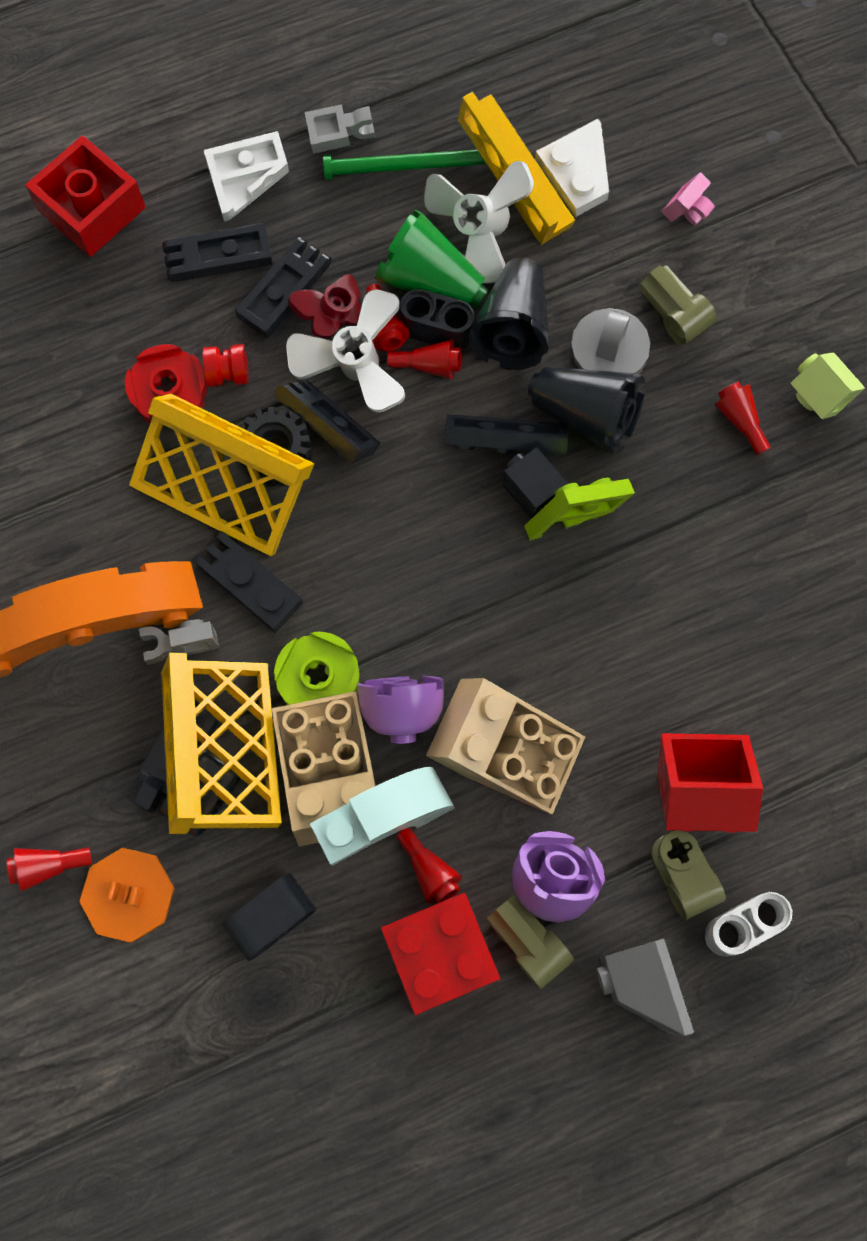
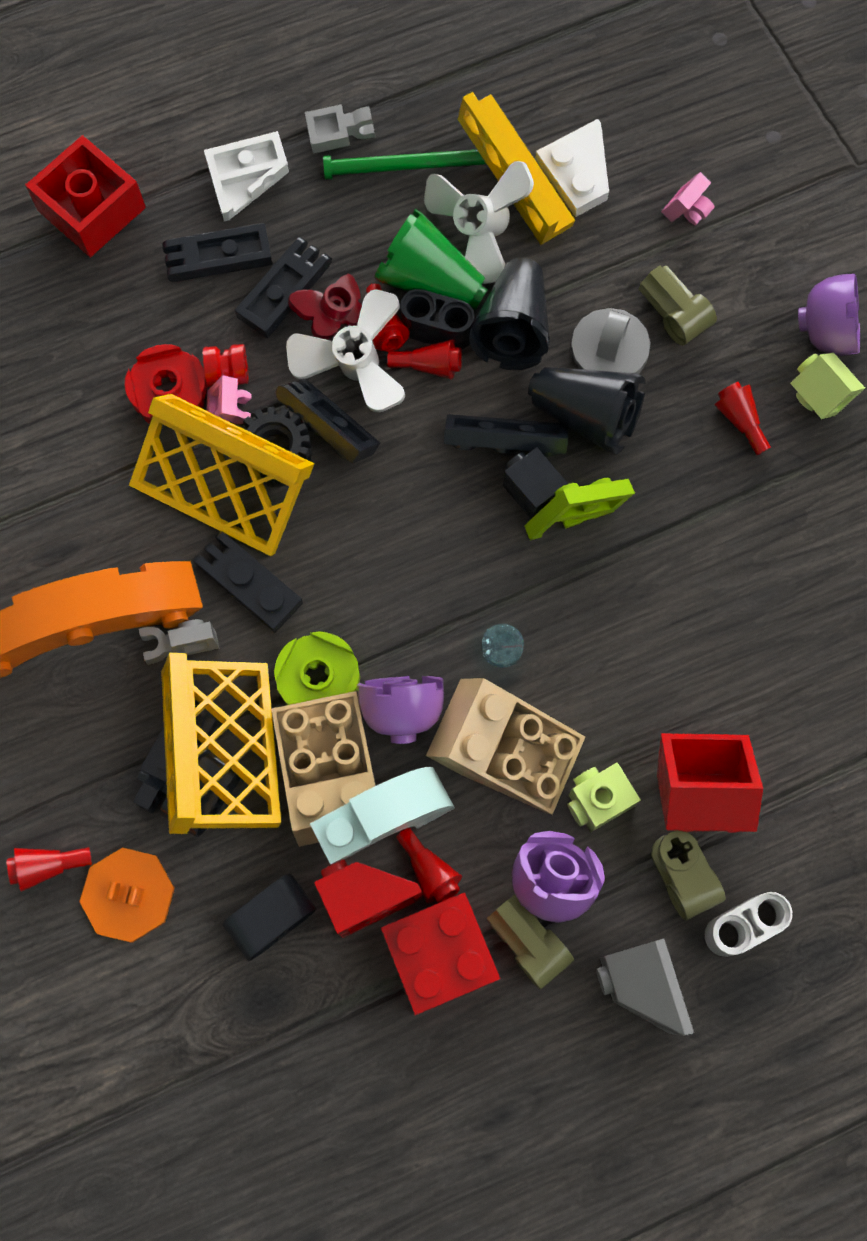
(223, 400): none -> bright pink tile
(363, 895): none -> red slope
(502, 645): none -> clear light blue tile
(601, 796): none -> yellowish green brick
(833, 315): none -> medium lavender cylinder

